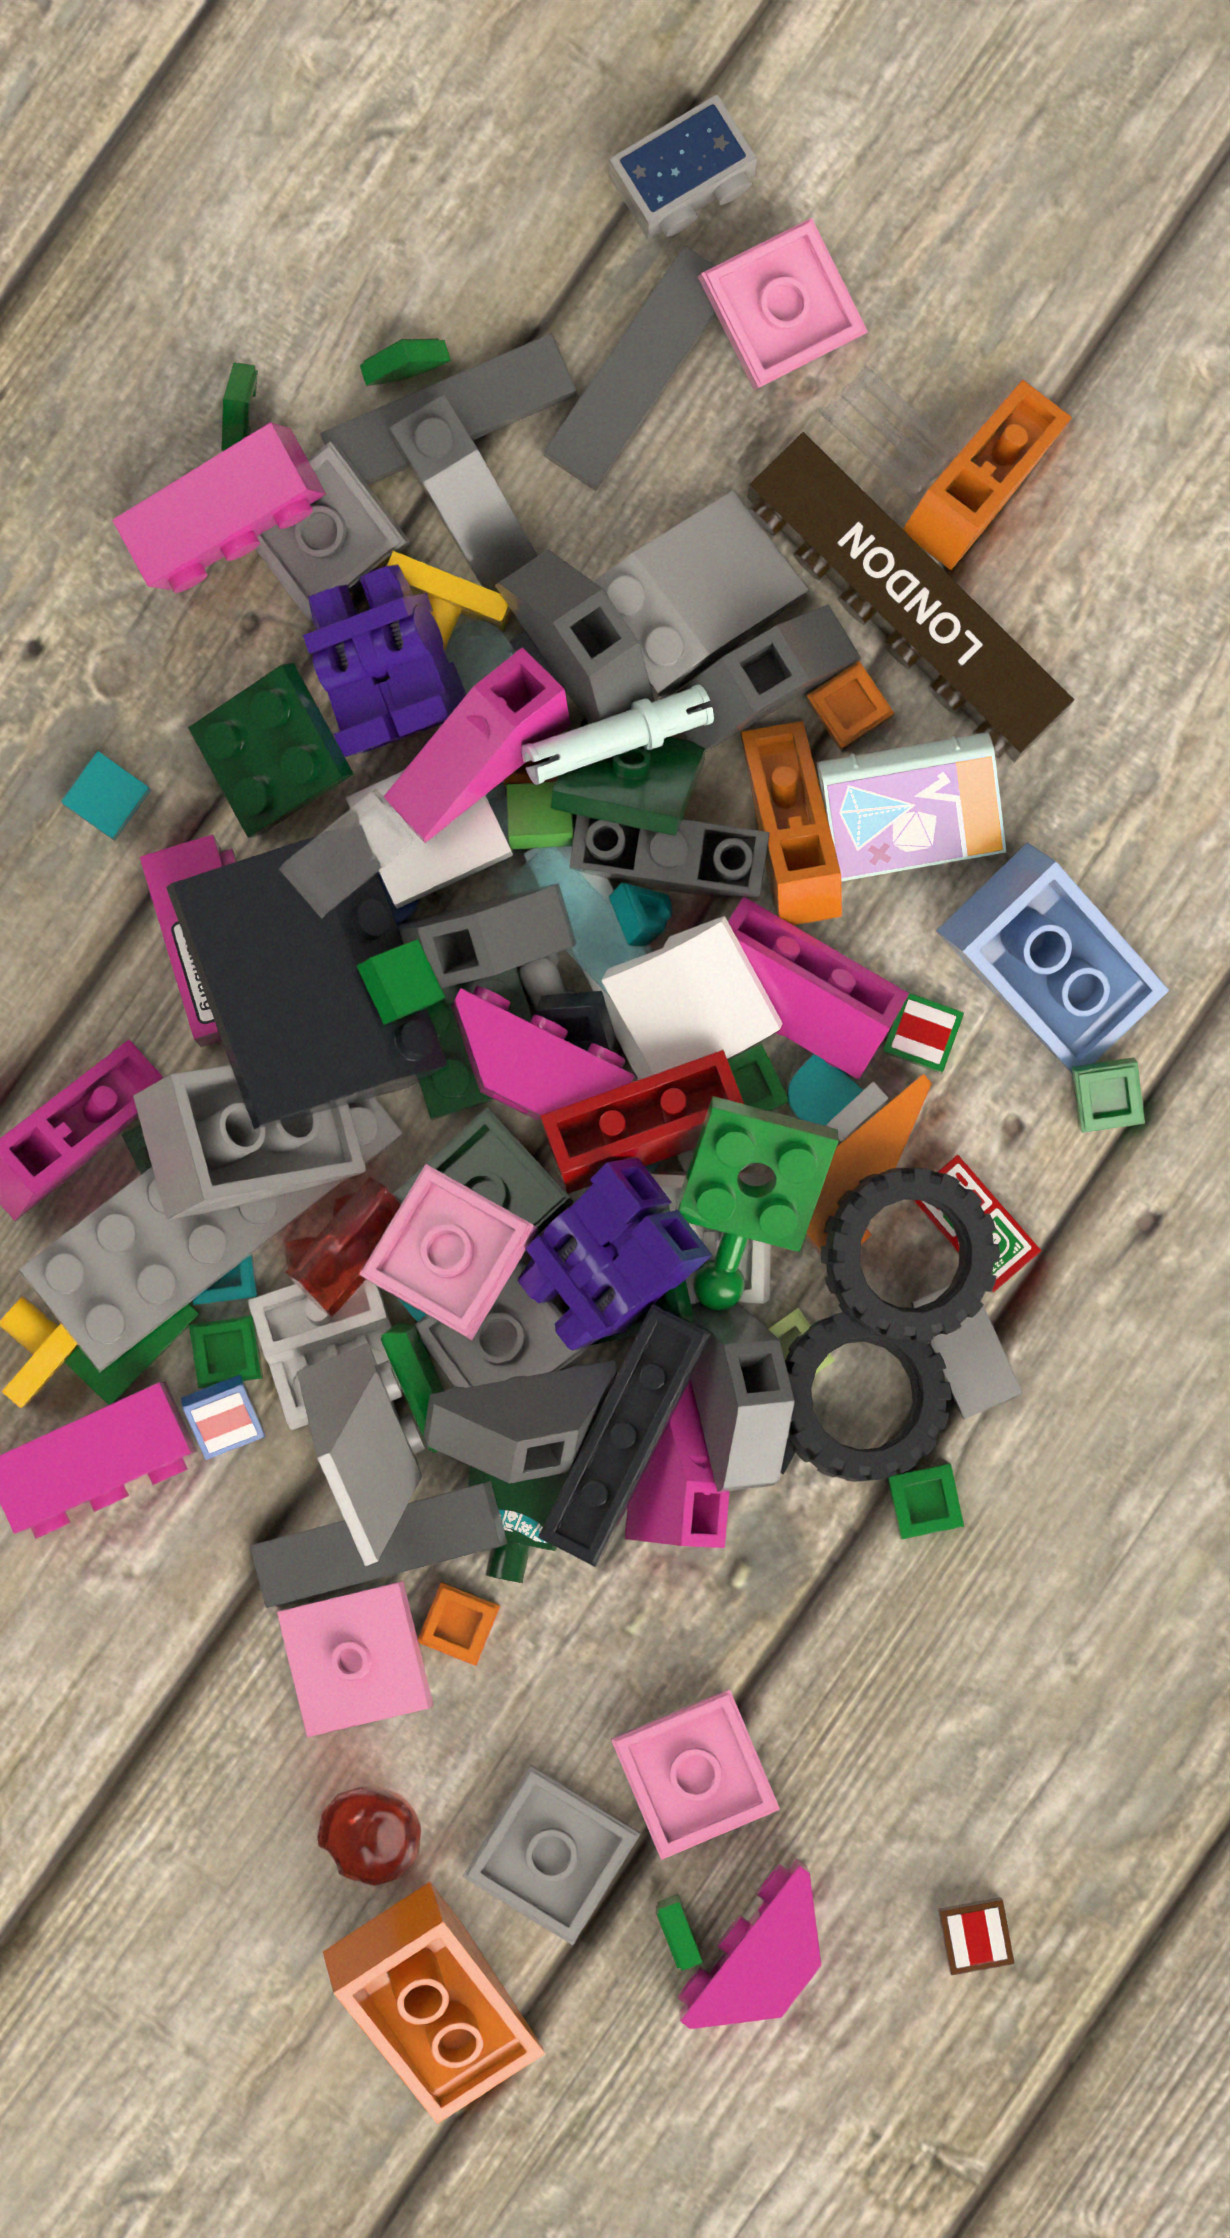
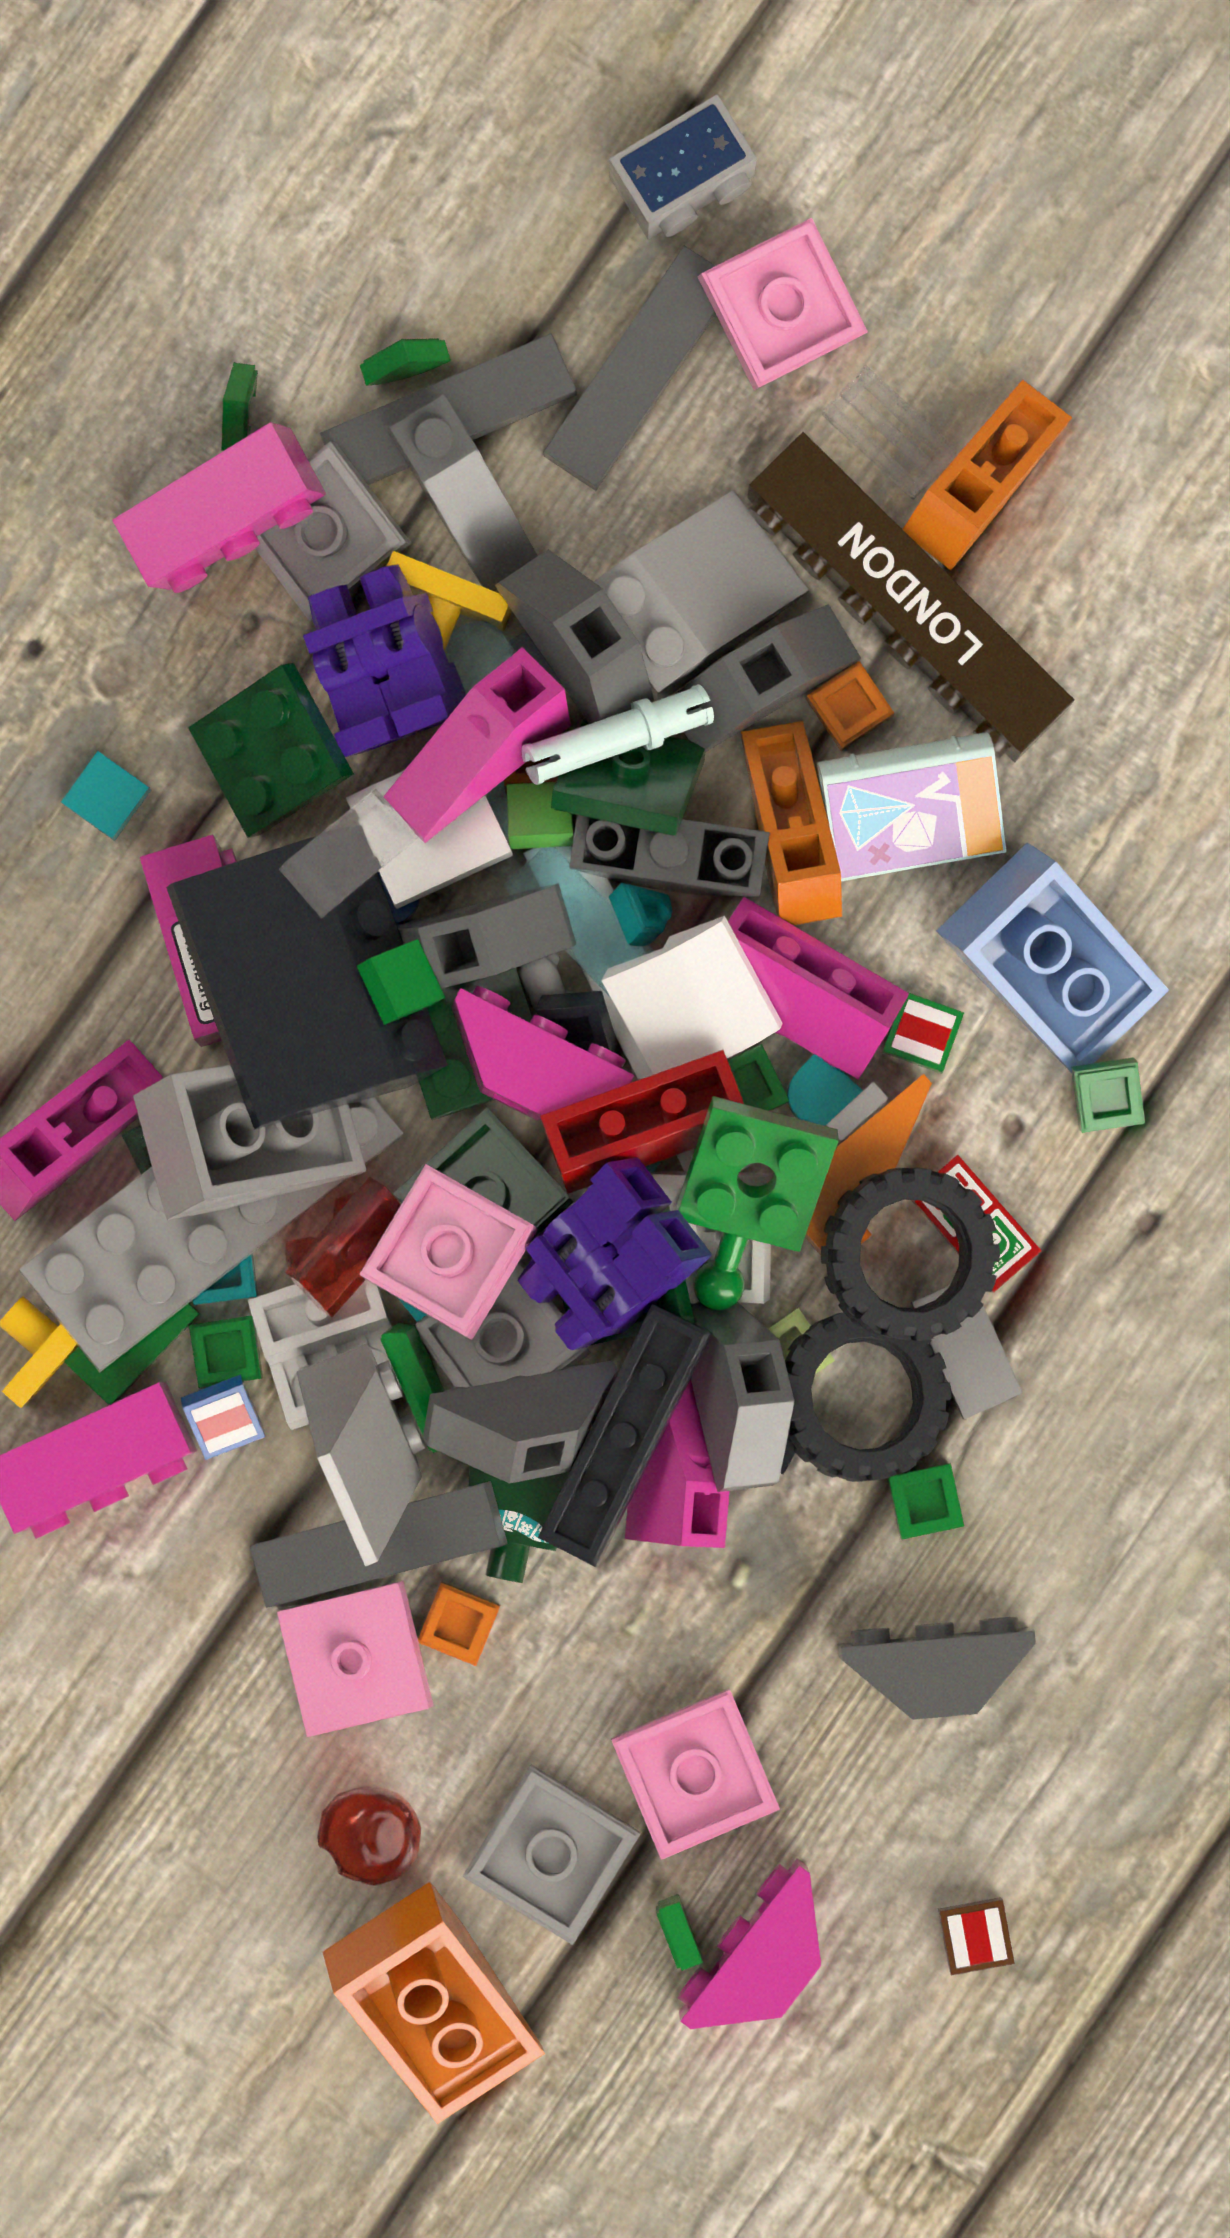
(939, 1669): none -> dark grey slope

